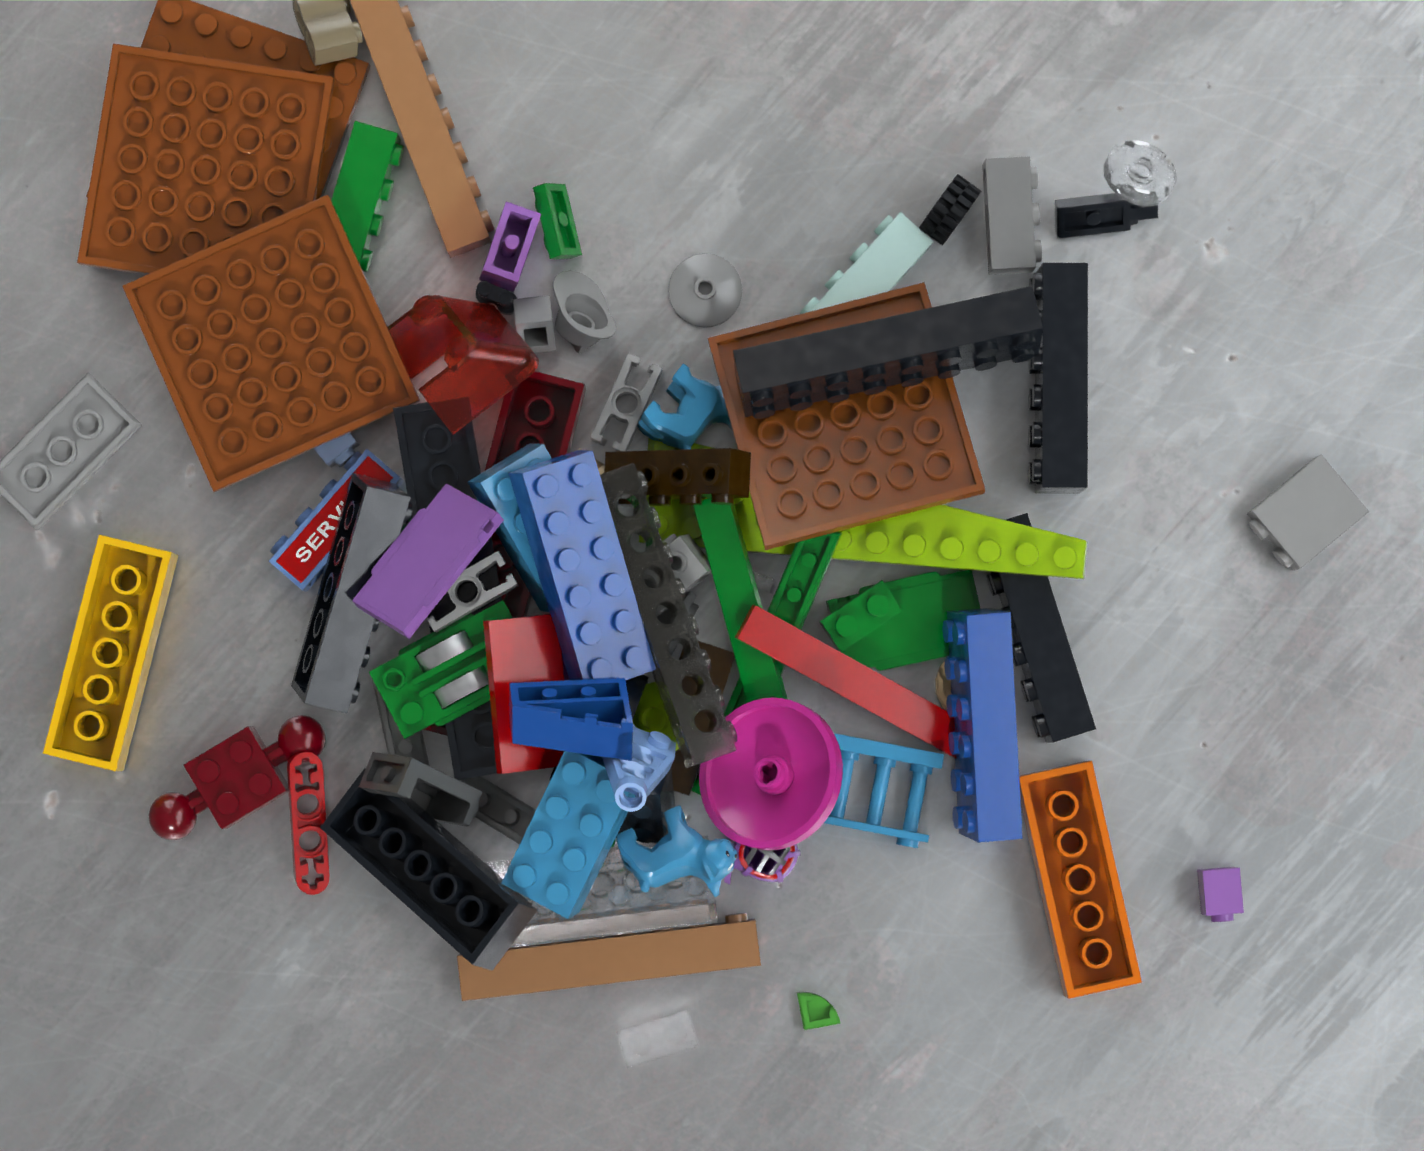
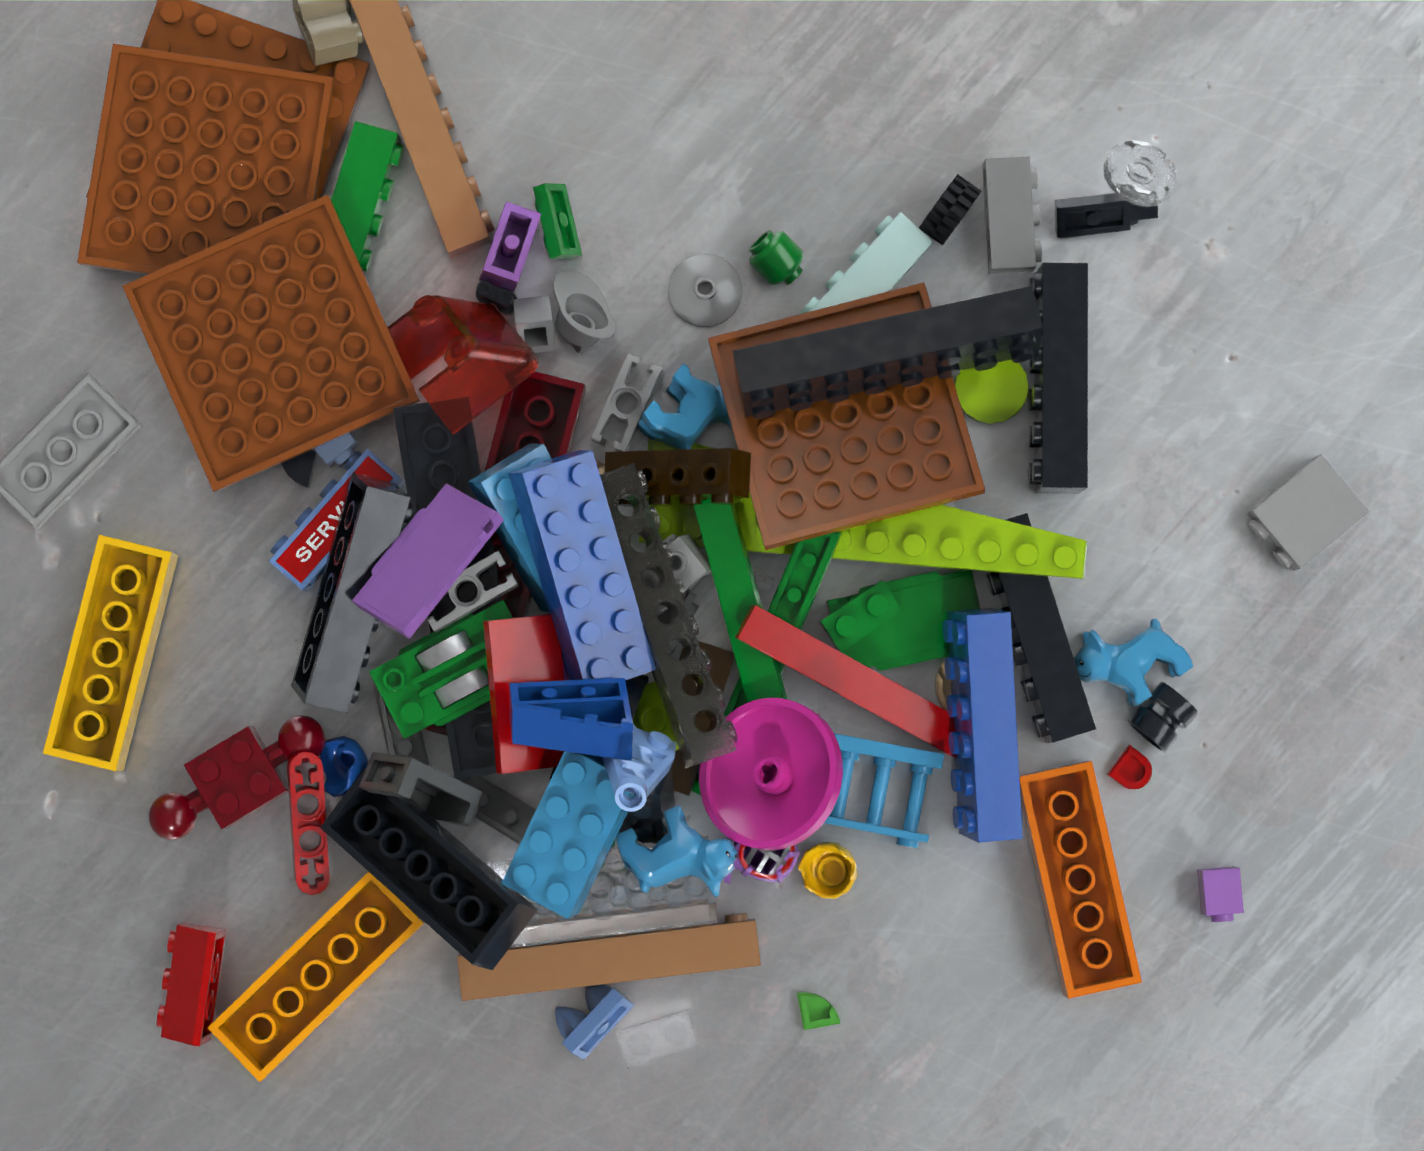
(191, 983): none -> red slope
(301, 467): none -> black tile
(315, 976): none -> light orange brick
(342, 764): none -> blue hair
(584, 1031): none -> medium blue tile
(776, 258): none -> green head
(828, 870): none -> yellow hair
(993, 393): none -> lime tile
(1129, 662): none -> dark azure animal
(1131, 769): none -> red tile
(1159, 730): none -> black wheel

